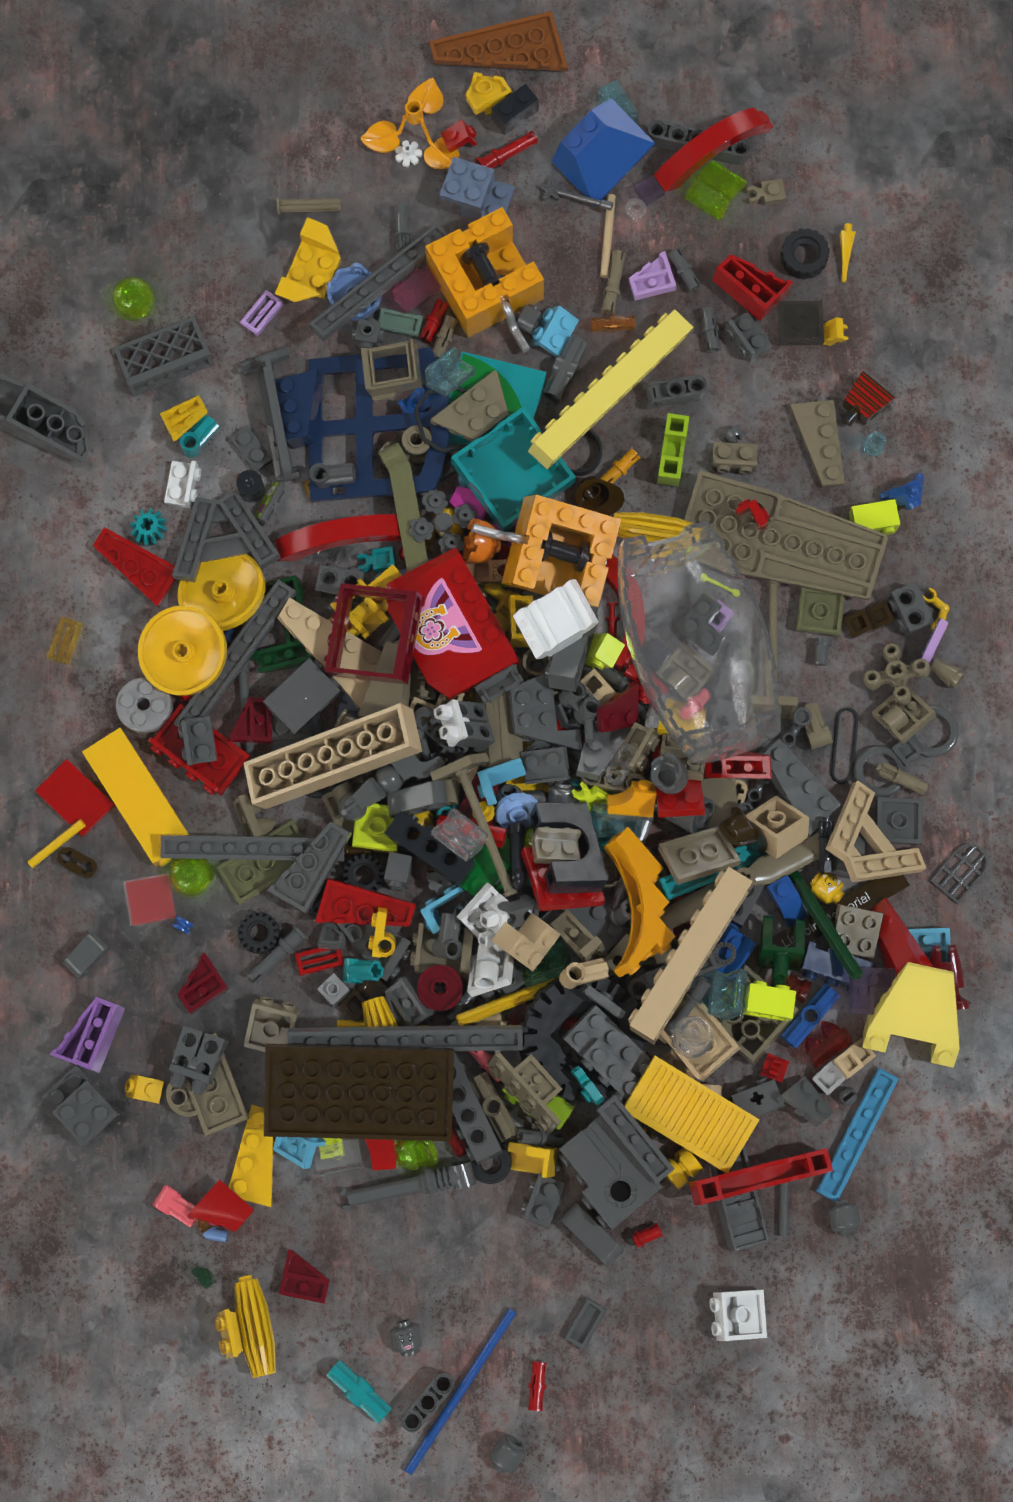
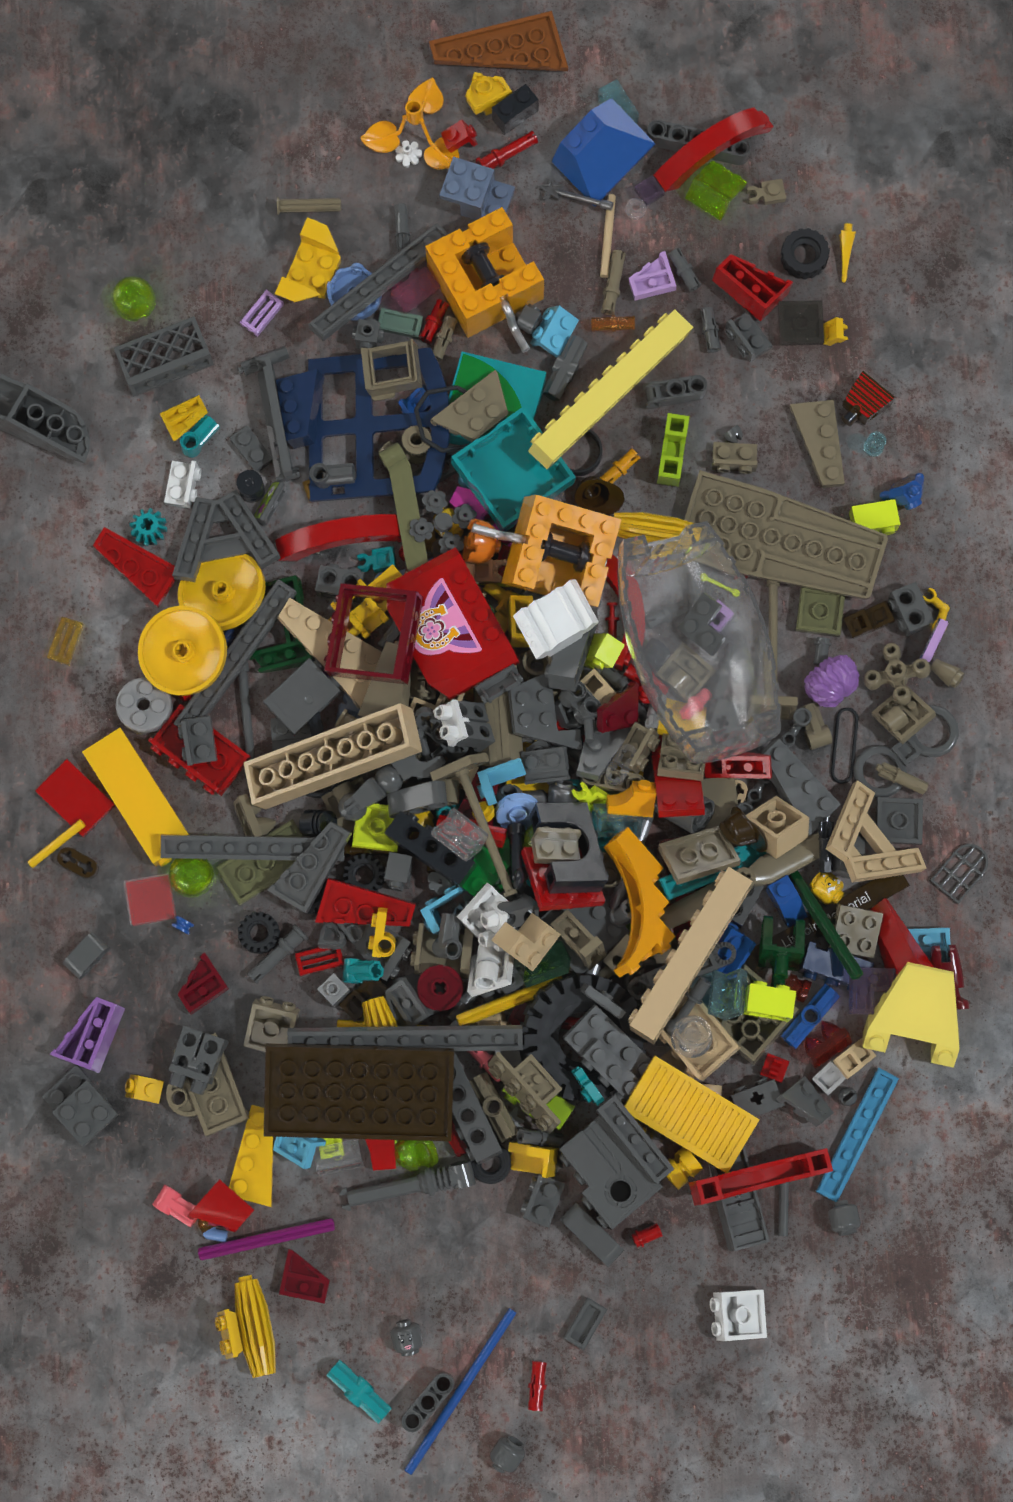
(204, 1276): clear green tile -> none
(253, 723): dark red wing -> none
(266, 1239): none -> magenta axle
(314, 821): none -> black piece
(448, 373): clear light blue bracket -> none
(585, 973): tan piece -> none
(669, 773): dark grey hair -> none
(759, 514): red bracket -> none
(832, 681): none -> medium lavender hair

